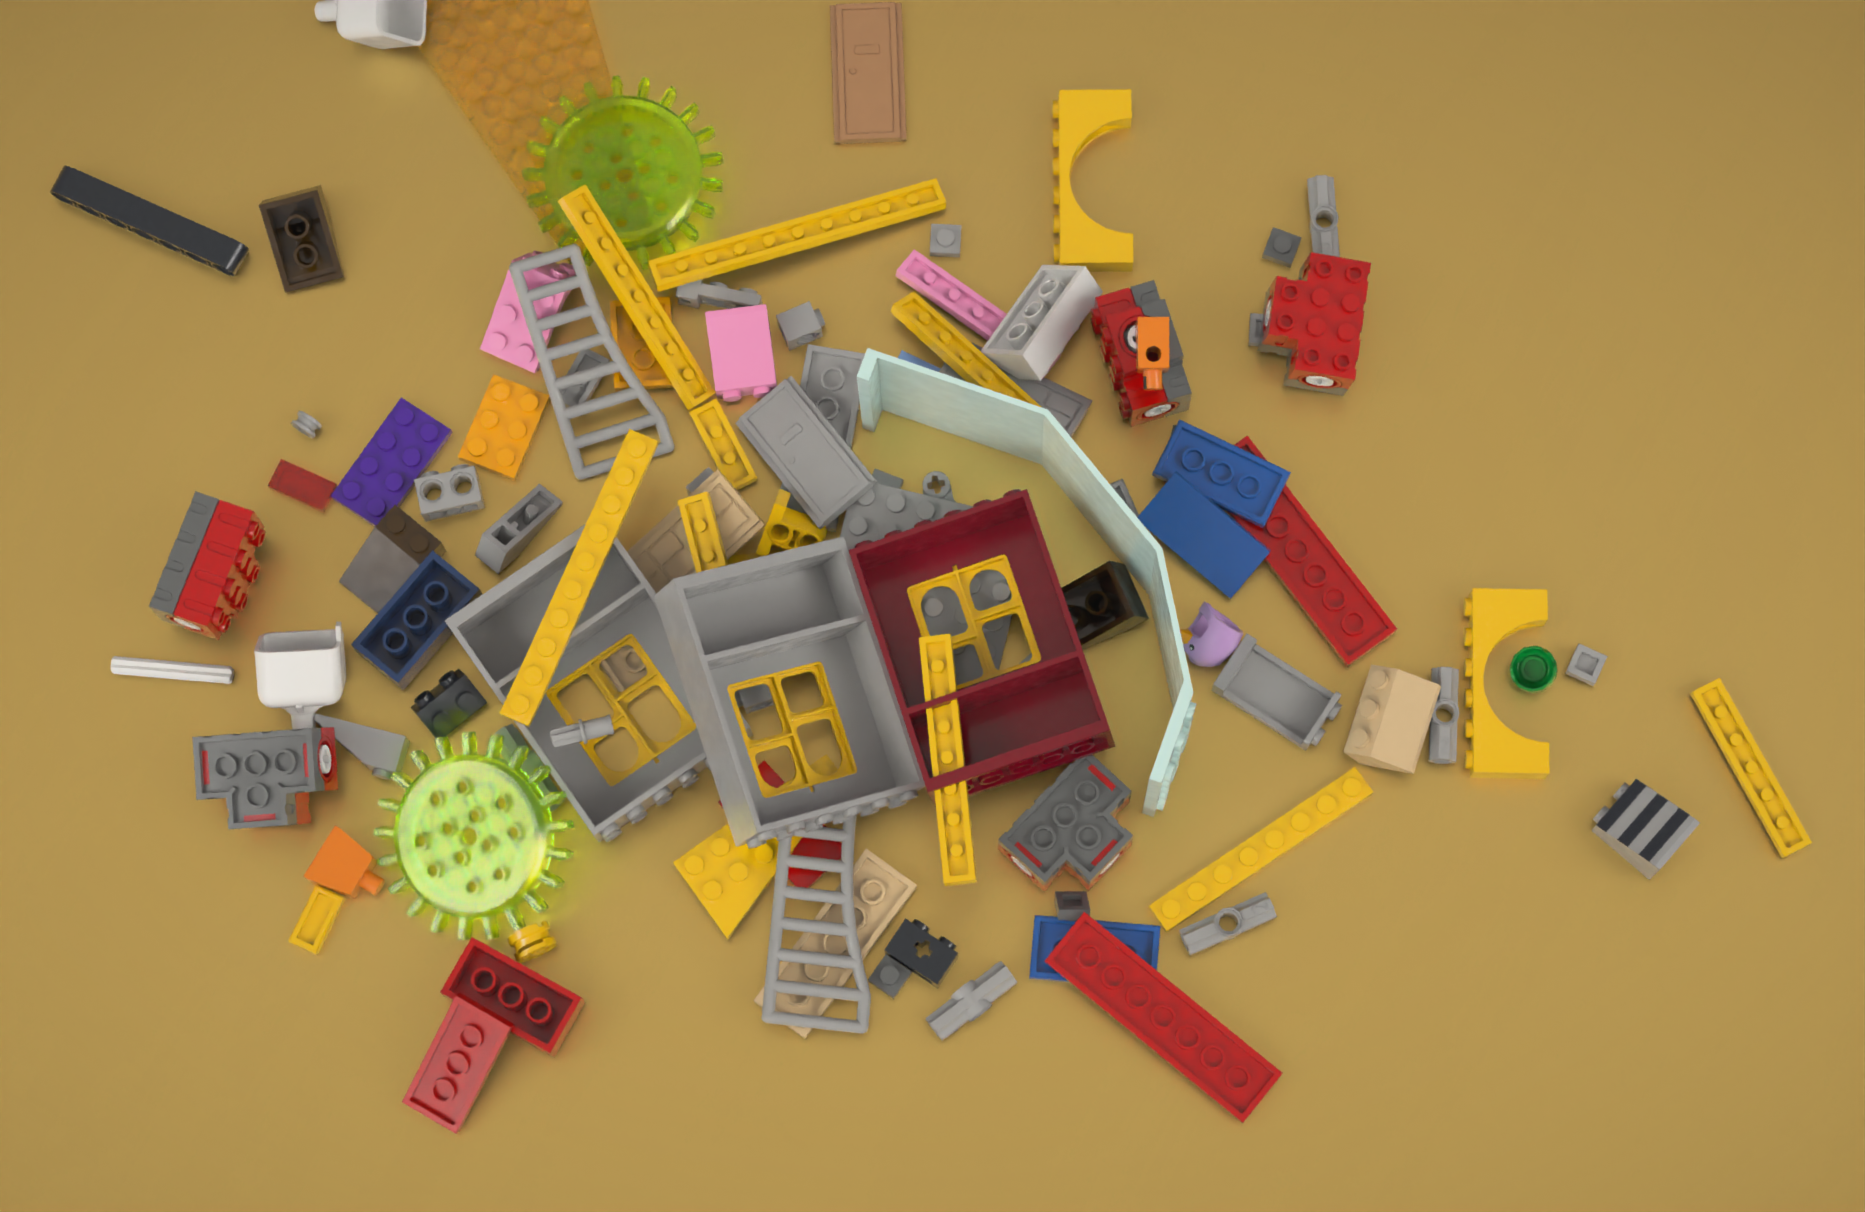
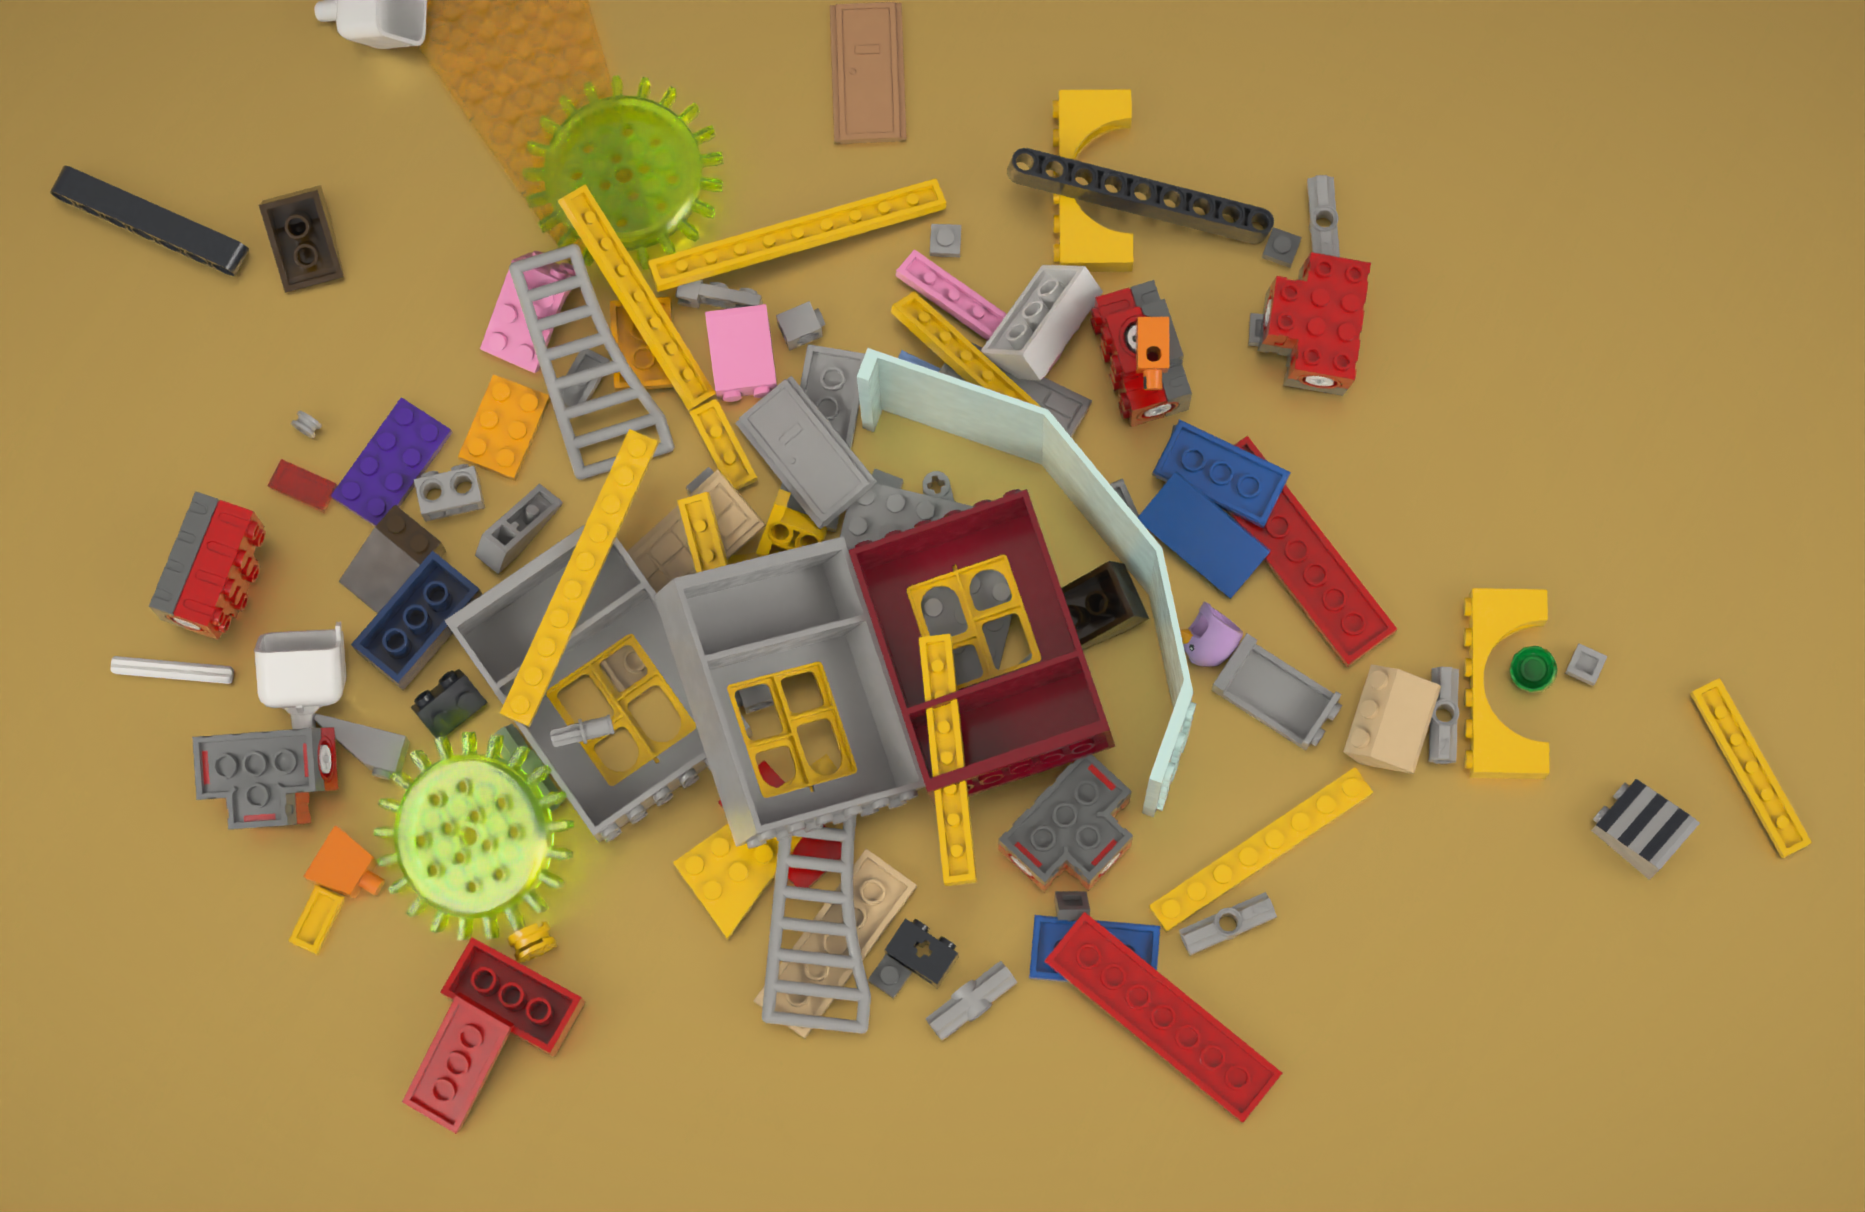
(1126, 201): none -> black beam

